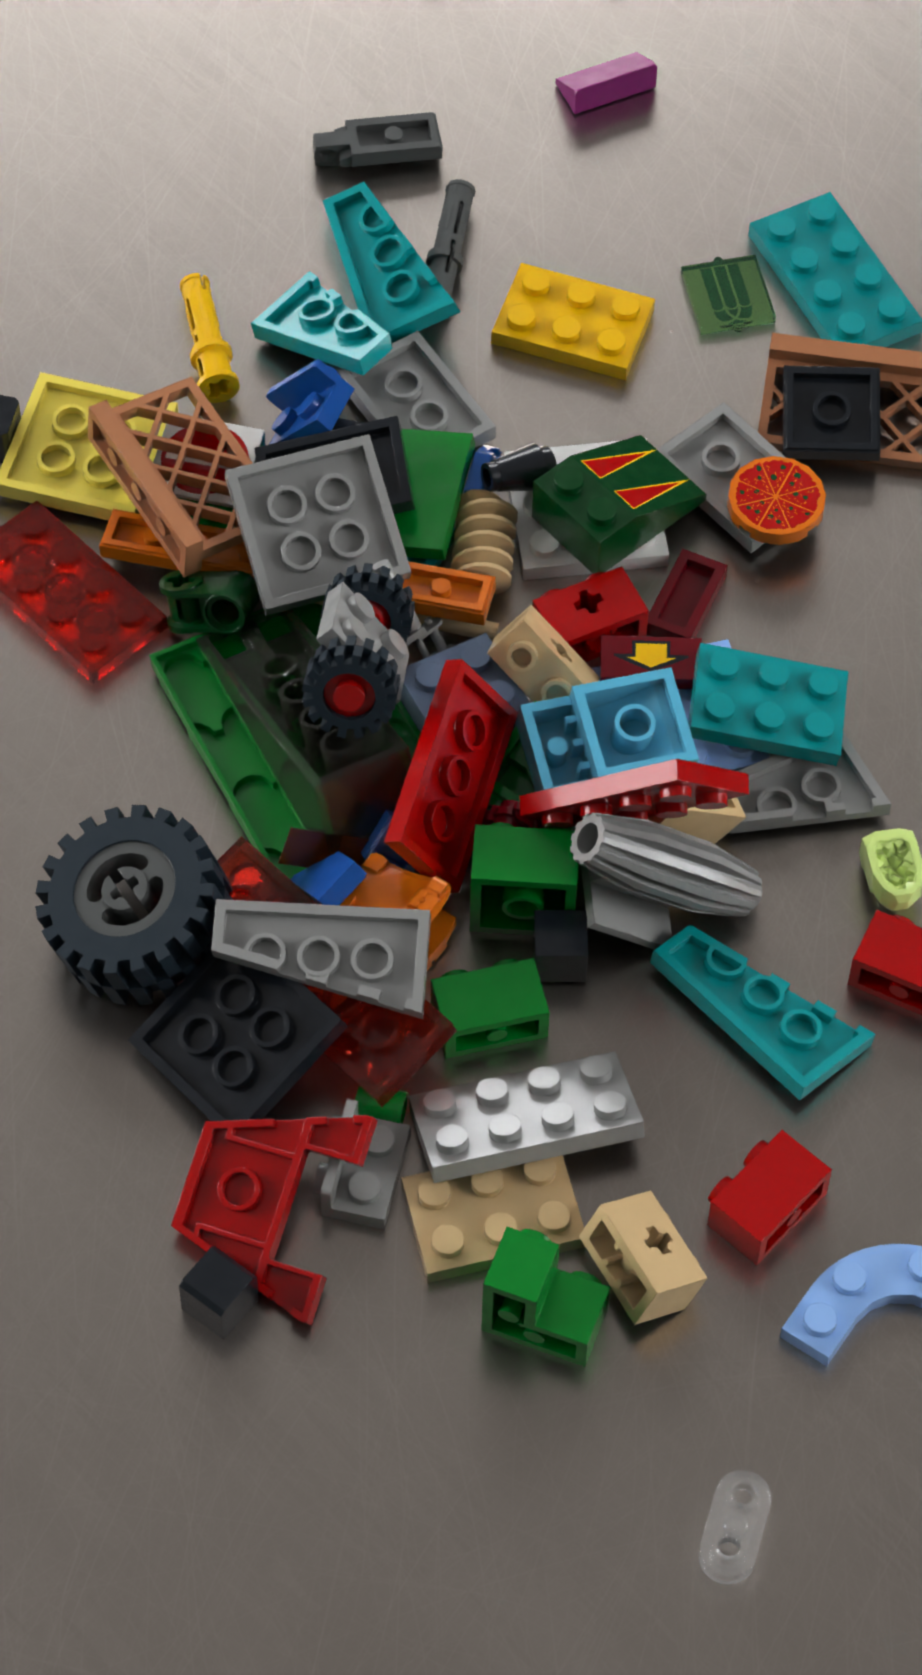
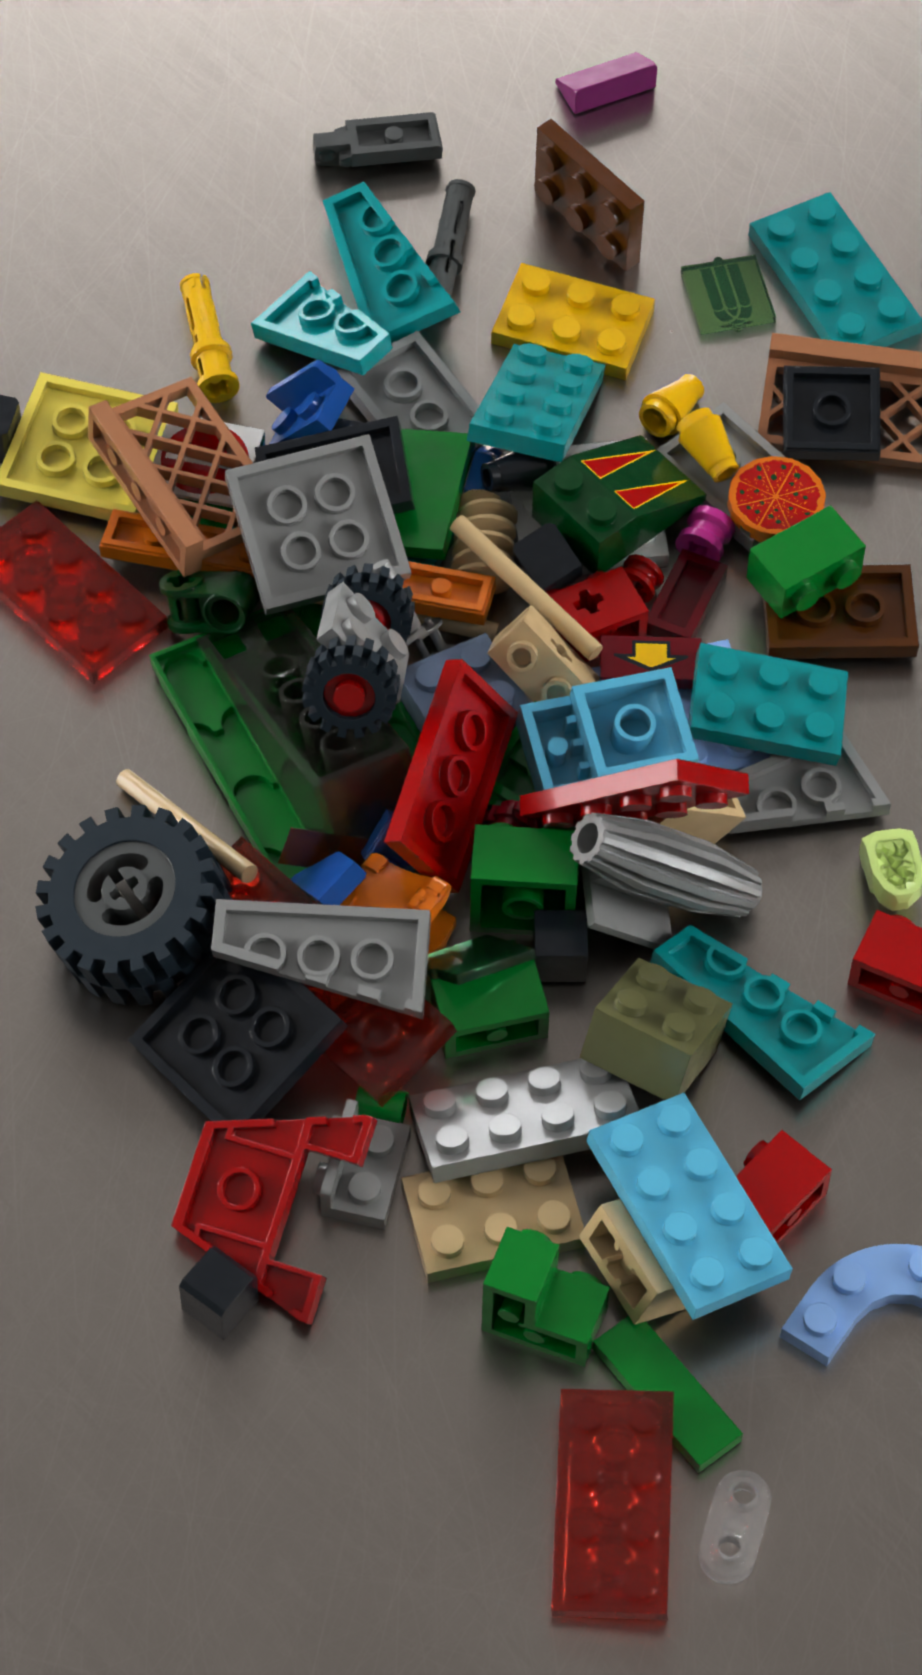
(153, 799): none -> tan bar
(476, 959): none -> clear green piece
(526, 587): none -> tan bar
(537, 402): none -> teal plate
(547, 558): none -> black piece
(588, 195): none -> reddish brown plate
(613, 1504): none -> clear red plate
(644, 575): none -> red bush
(648, 1364): none -> green tile
(655, 1030): none -> olive brick
(669, 405): none -> yellow cone
(689, 1205): none -> medium azure plate
(706, 532): none -> dark pink wheel
(708, 443): none -> yellow cone
(806, 562): none -> green brick
(861, 621): none -> reddish brown plate

